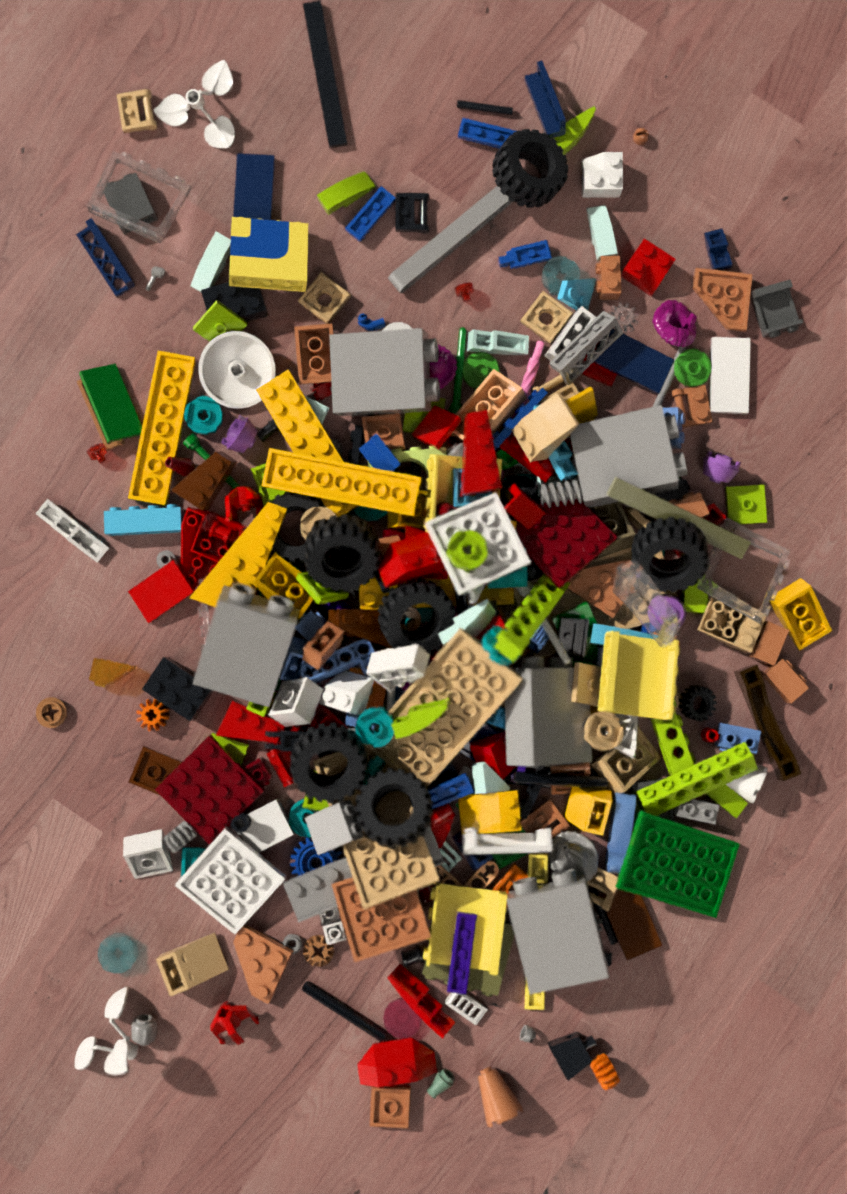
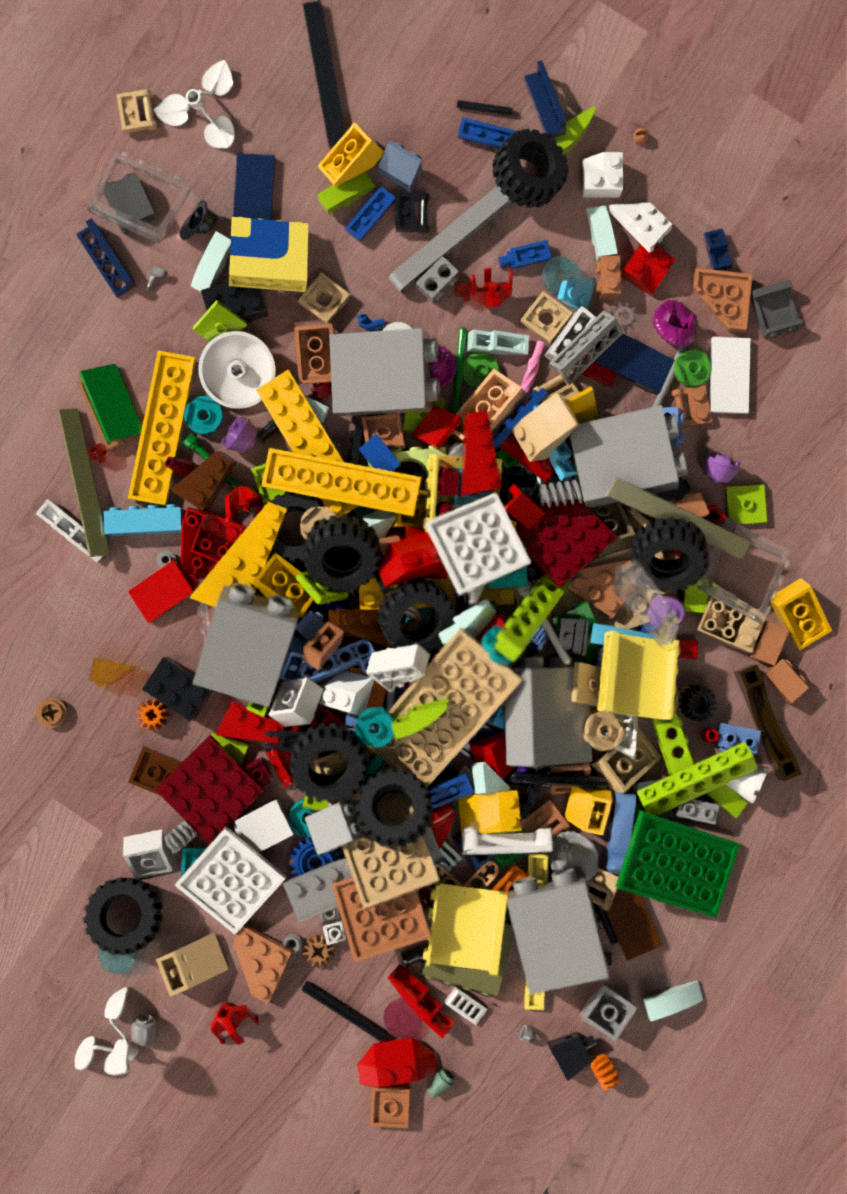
(83, 482): none -> olive tile
(97, 910): none -> black tyre
(199, 221): none -> black piece
(221, 532): red bush -> none
(236, 826): black bush -> none
(351, 156): none -> yellow slope
(380, 521): none -> light aqua slope
(400, 166): none -> sand blue slope
(433, 277): none -> light grey brick
(447, 482): none -> dark red brick
(456, 553): lime plate -> none
(461, 953): dark purple tile -> none
(491, 293): none -> red piece
(497, 1098): nougat cone -> none
(608, 1011): none -> light grey slope
(643, 222): none -> white wing
(672, 1000): none -> light aqua slope
(688, 649): none -> red tile

